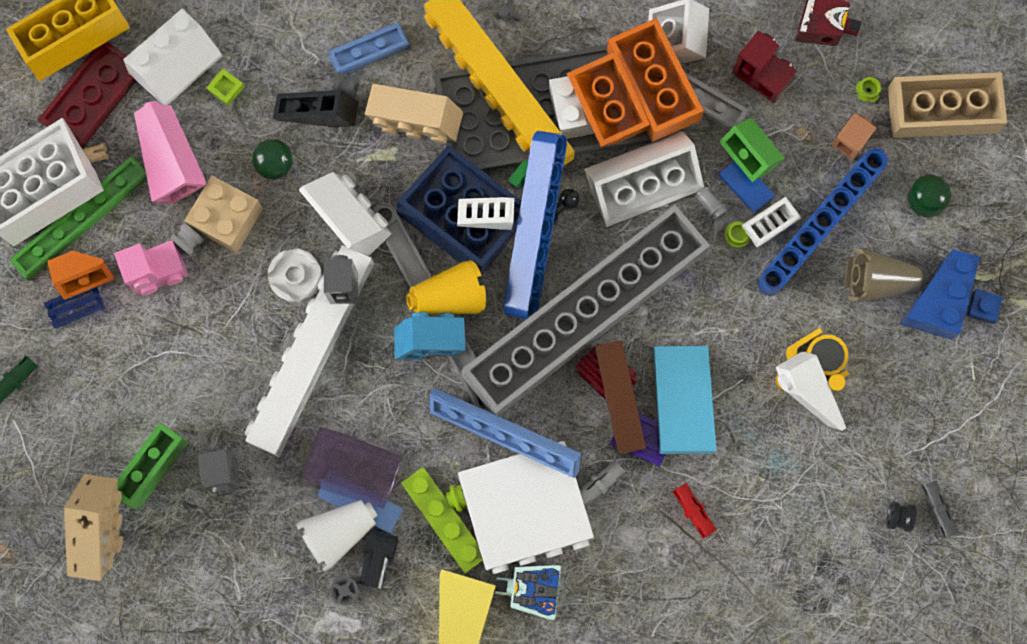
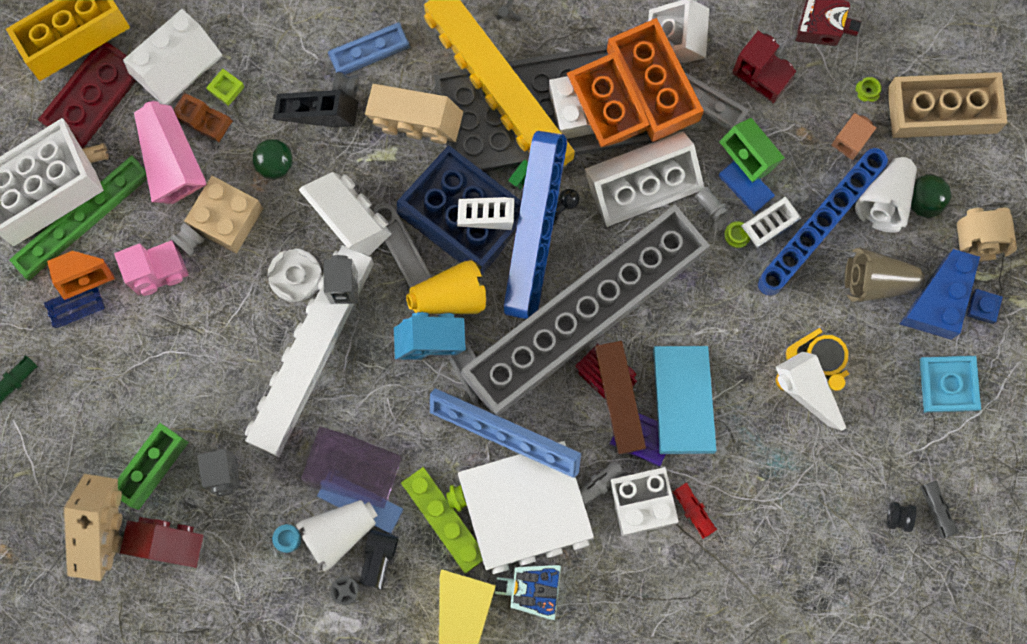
(157, 541): none -> dark red brick
(202, 118): none -> dark orange slope
(287, 538): none -> medium azure tile
(643, 502): none -> white slope
(889, 196): none -> white cone
(950, 384): none -> medium azure tile
(987, 233): none -> tan brick

